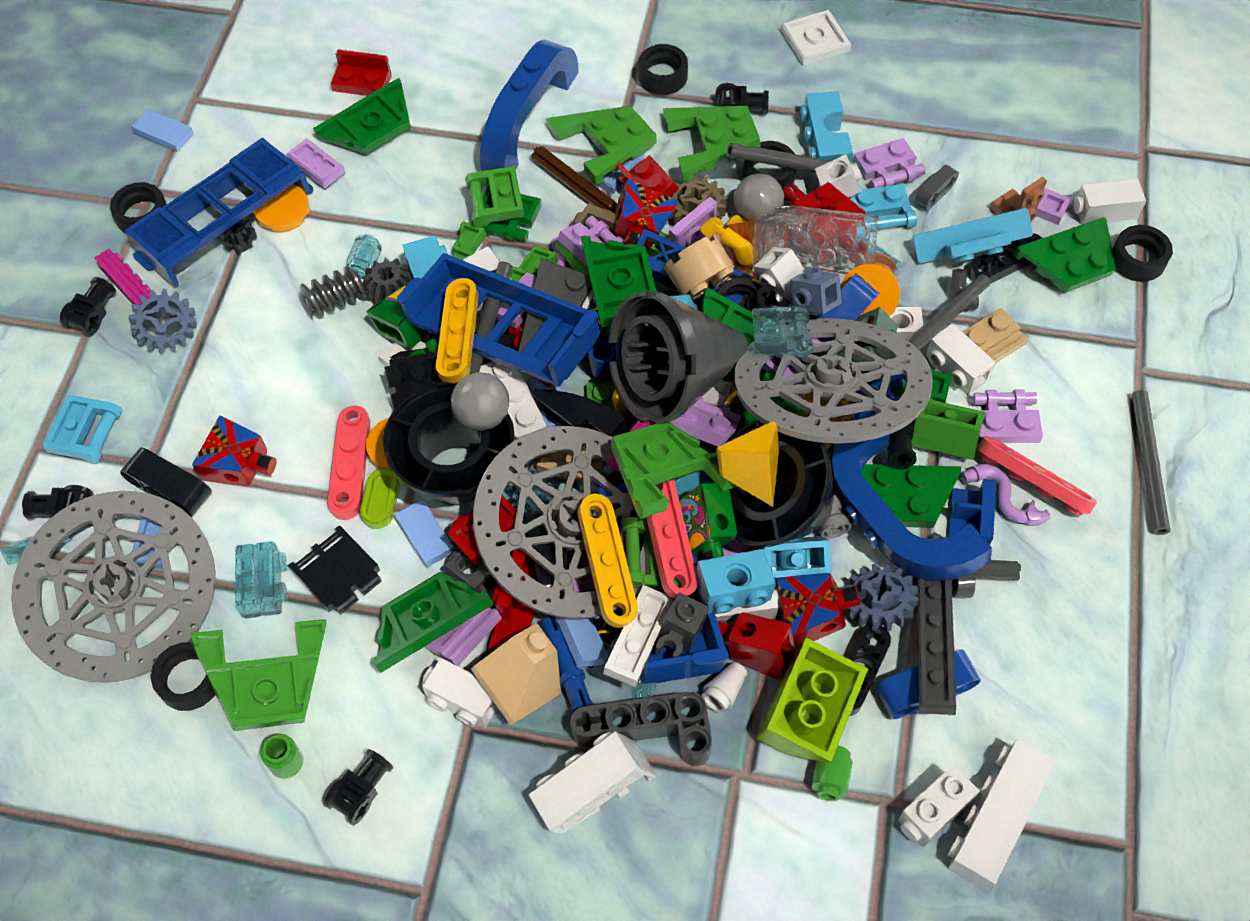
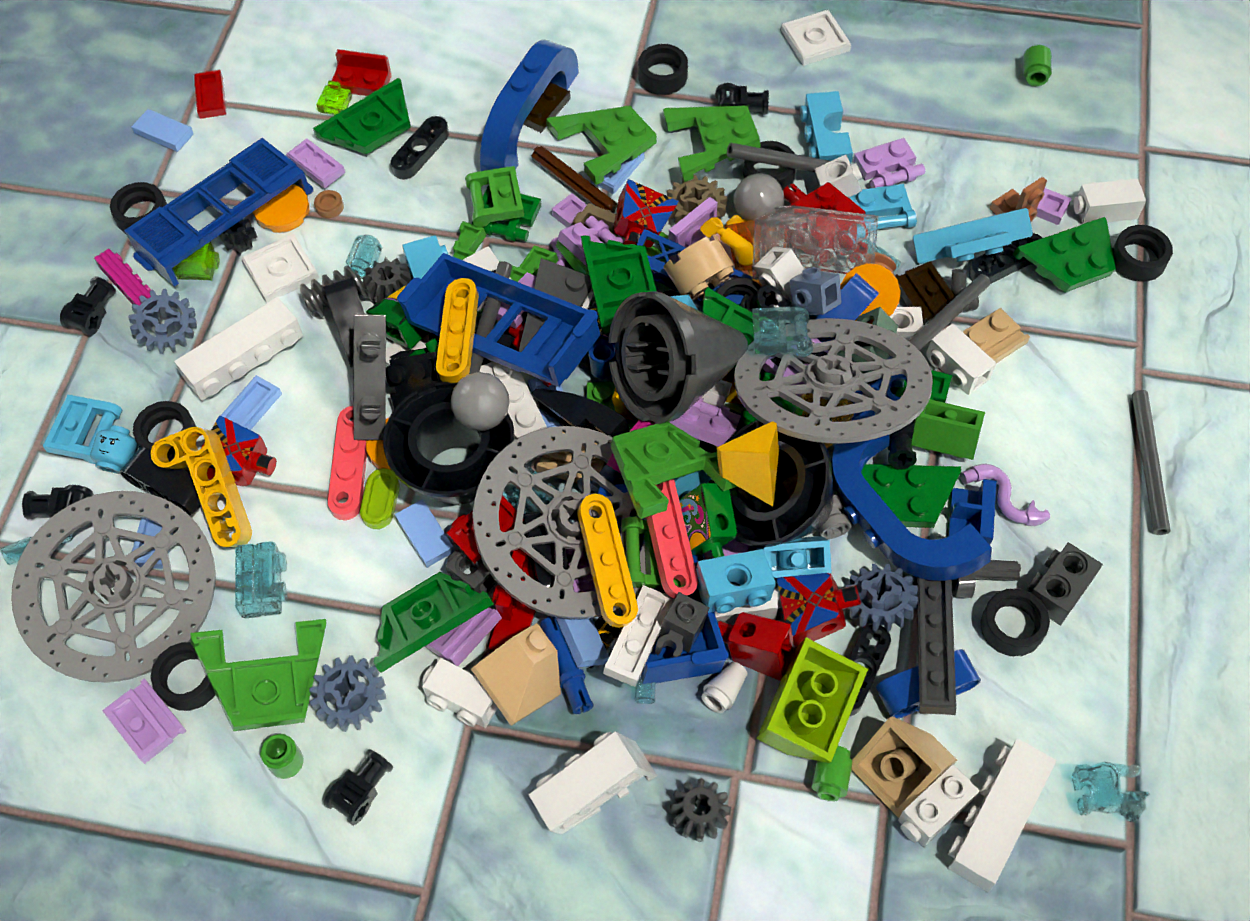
(113, 449): none -> medium azure head
(144, 721): none -> lavender plate
(155, 414): none -> black tyre
(199, 264): none -> clear neon green brick
(208, 490): none -> yellow beam
(210, 94): none -> red tile
(239, 348): none -> white brick
(252, 402): none -> light blue tile
(280, 268): none -> white tile
(329, 204): none -> medium nougat tile
(333, 98): none -> clear neon green tile
(337, 572): black plate -> none
(344, 304): none -> black beam
(358, 702): none -> sand blue gear
(369, 376): none -> dark grey connector
(419, 158): none -> black beam
(547, 106): none -> dark brown plate
(567, 209): none -> lavender tile
(641, 728): dark grey beam -> none
(650, 175): red bracket -> none
(715, 810): none -> dark grey gear
(901, 763): none -> tan slope
(925, 289): none -> dark brown plate
(937, 187): dark grey beam -> none
(1009, 425): lavender plate -> none
(1027, 602): none -> black tyre
(1037, 65): none -> bright green brick
(1047, 482): coral plate -> none
(1066, 584): none -> dark grey brick
(1106, 791): none -> clear light blue animal

